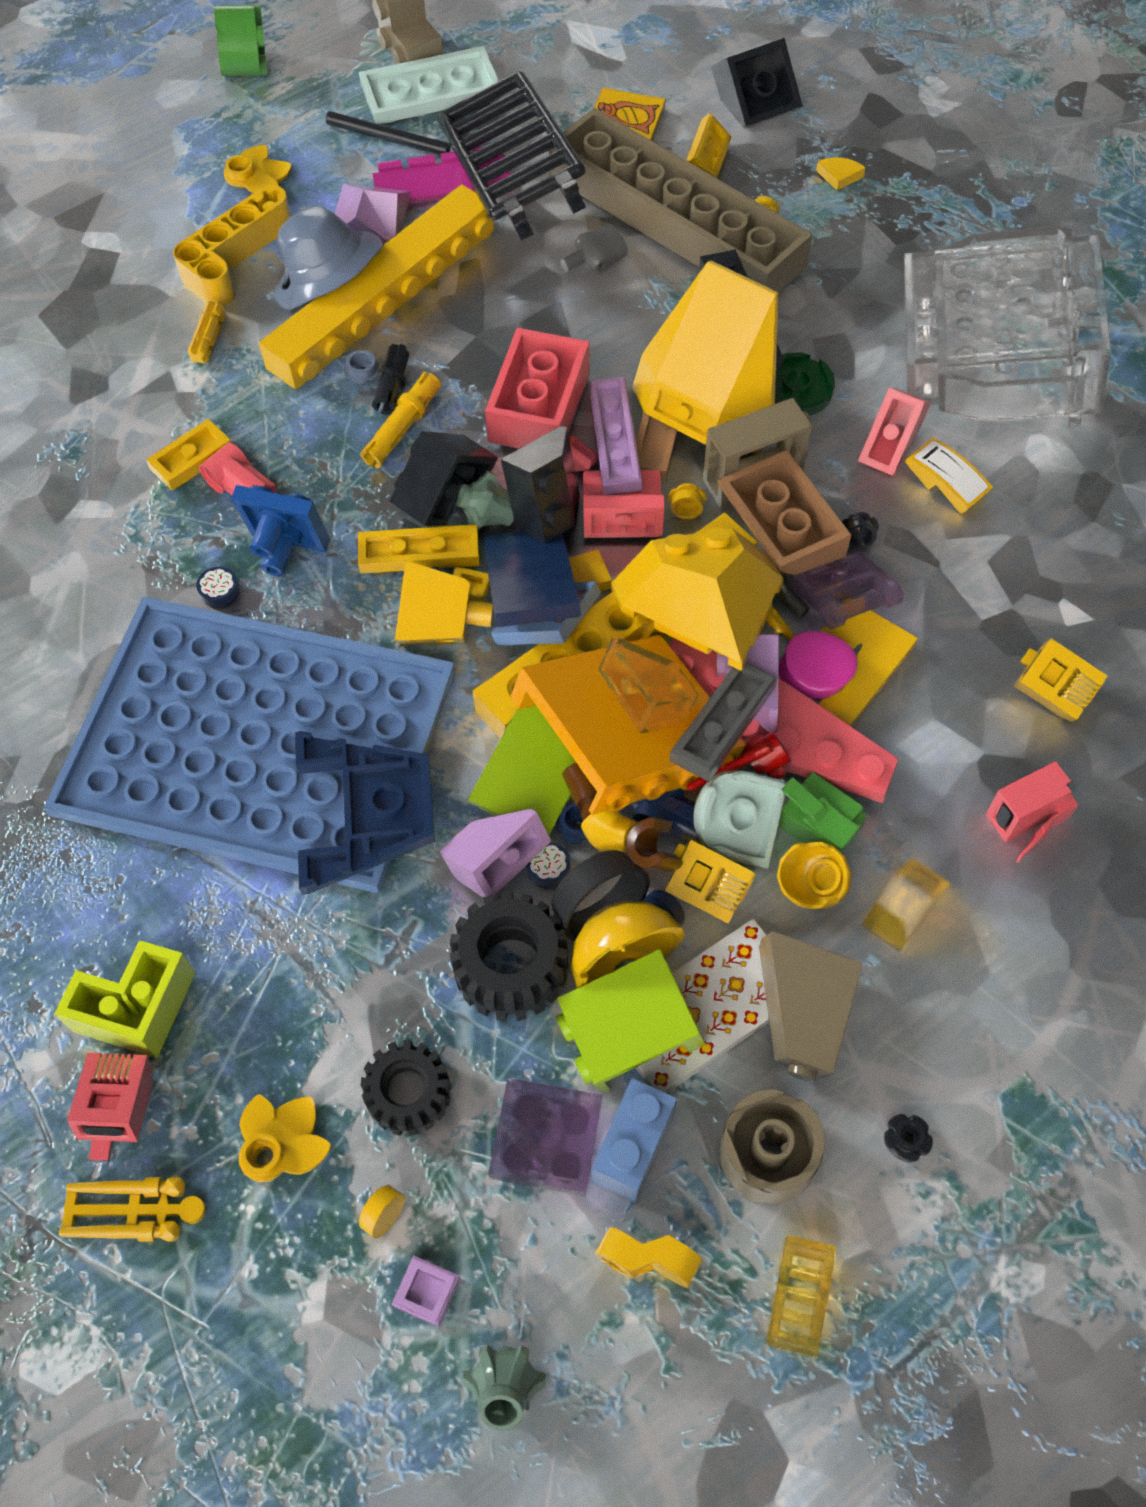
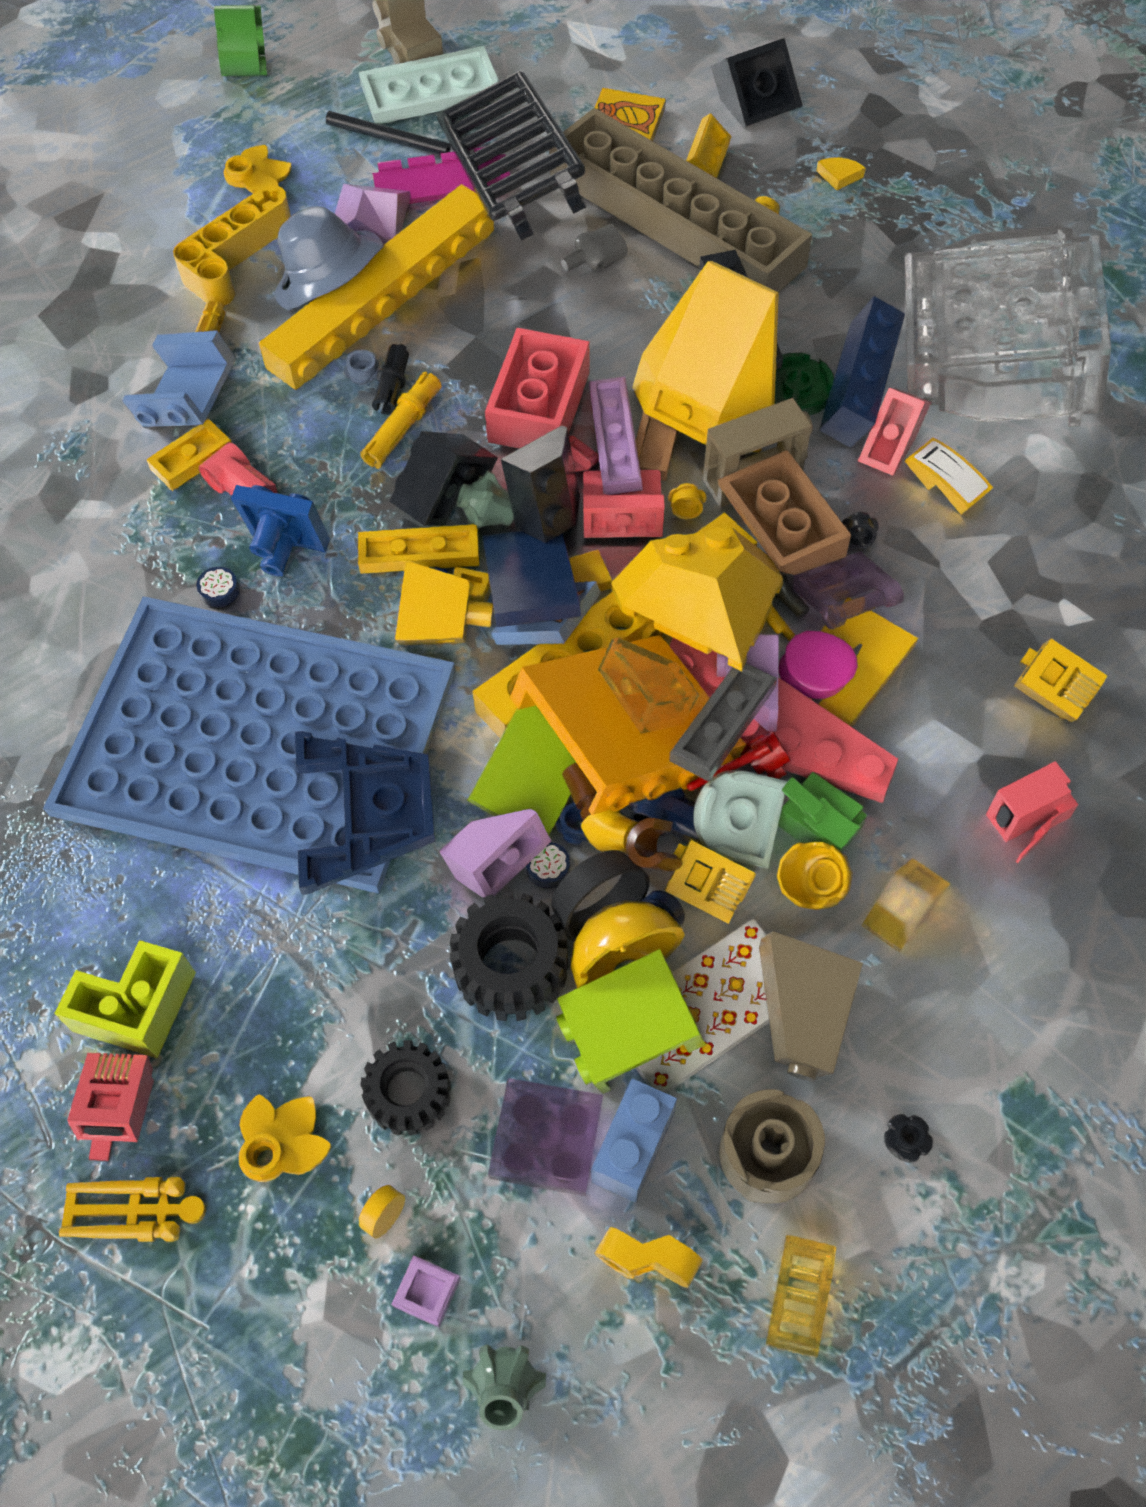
(191, 383): none -> medium blue panel
(862, 372): none -> dark blue brick

